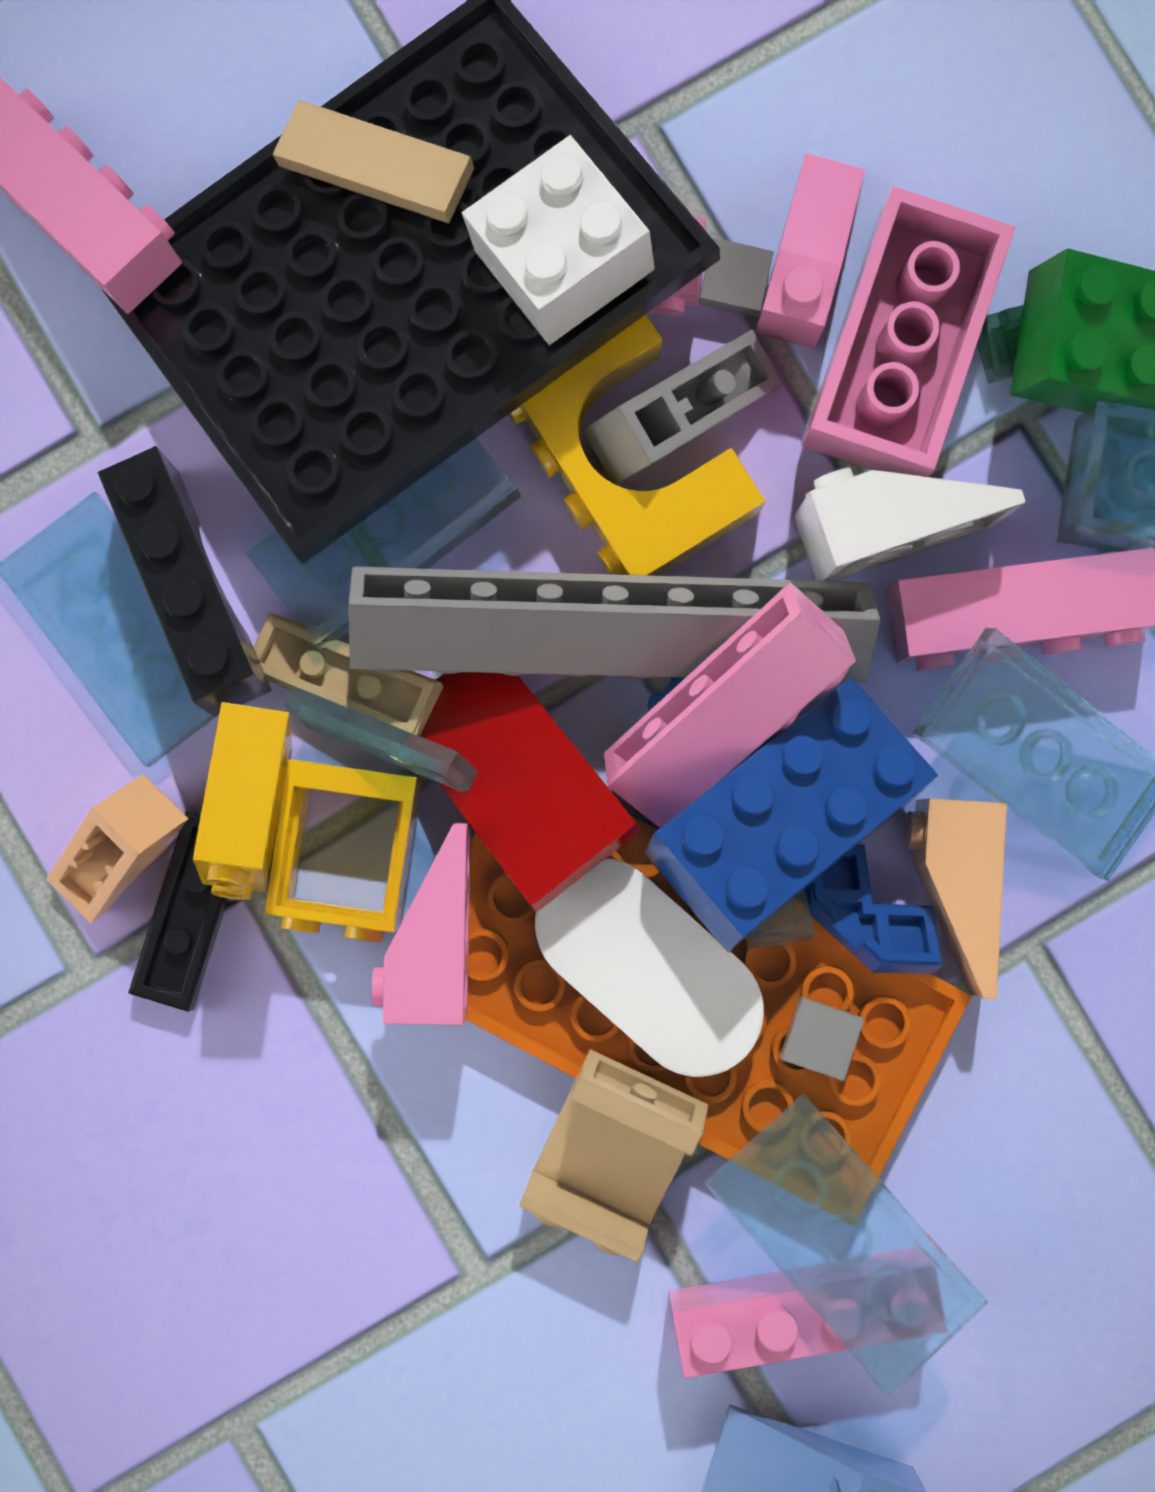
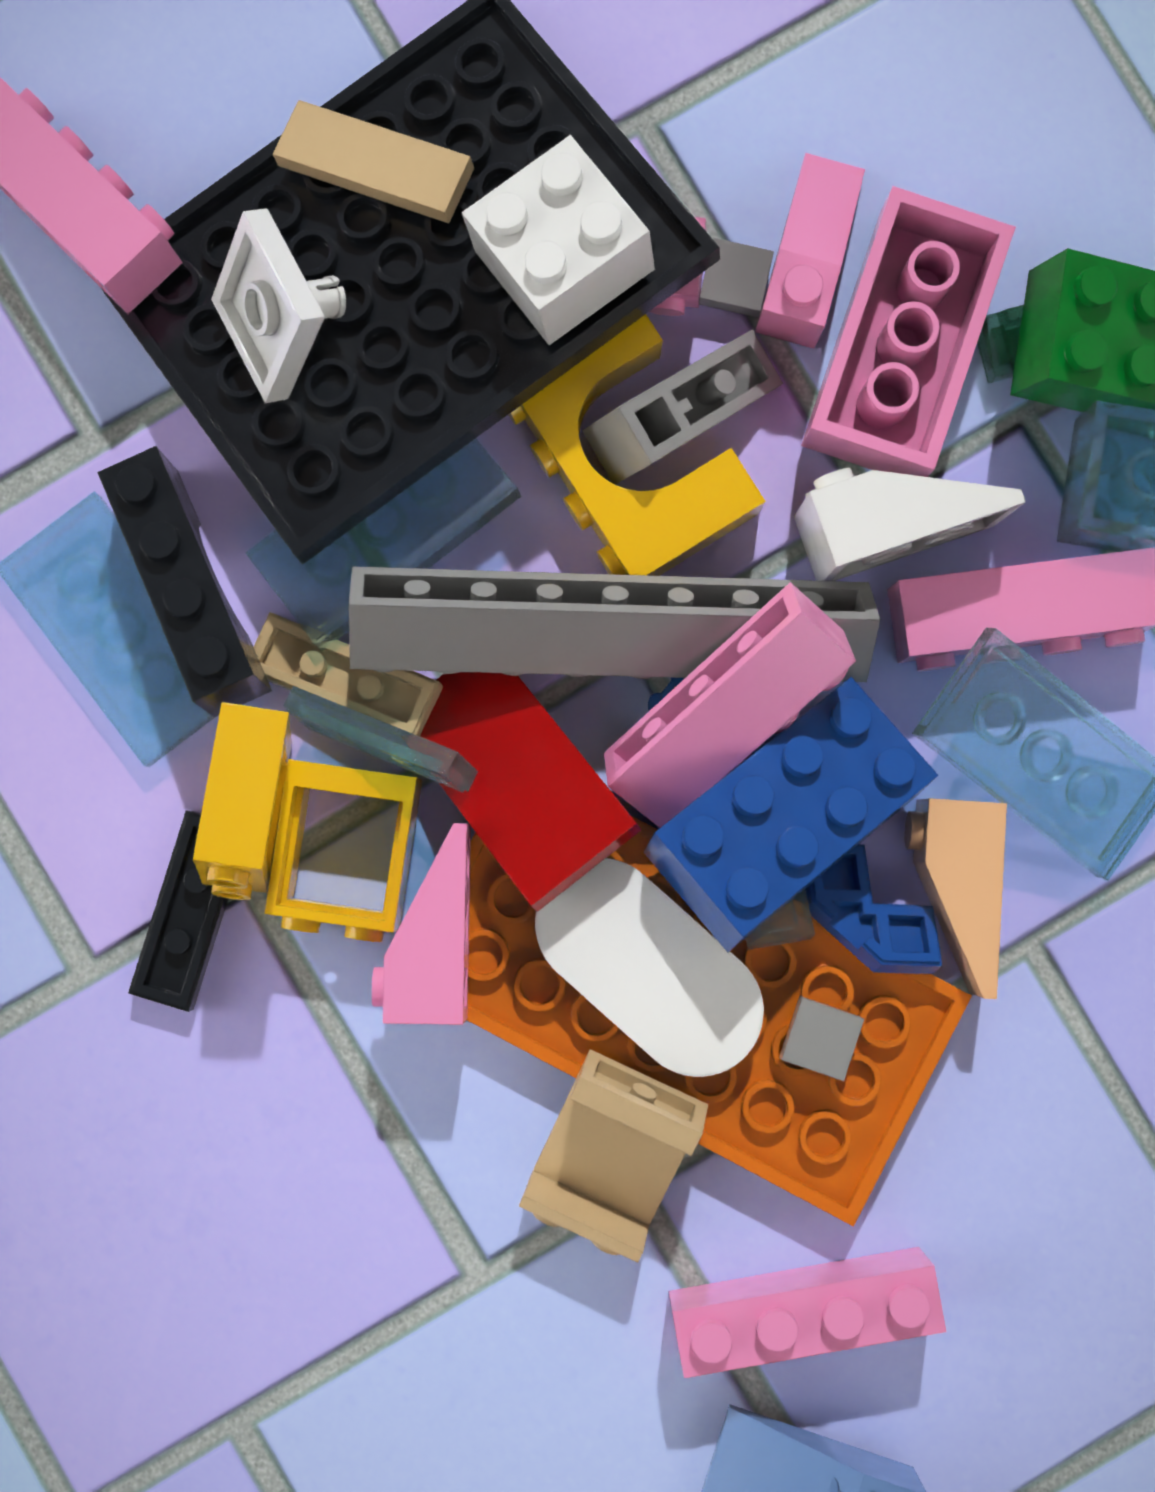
(115, 846): light nougat arch -> none
(271, 305): none -> white tile
(846, 1244): clear light blue tile -> none

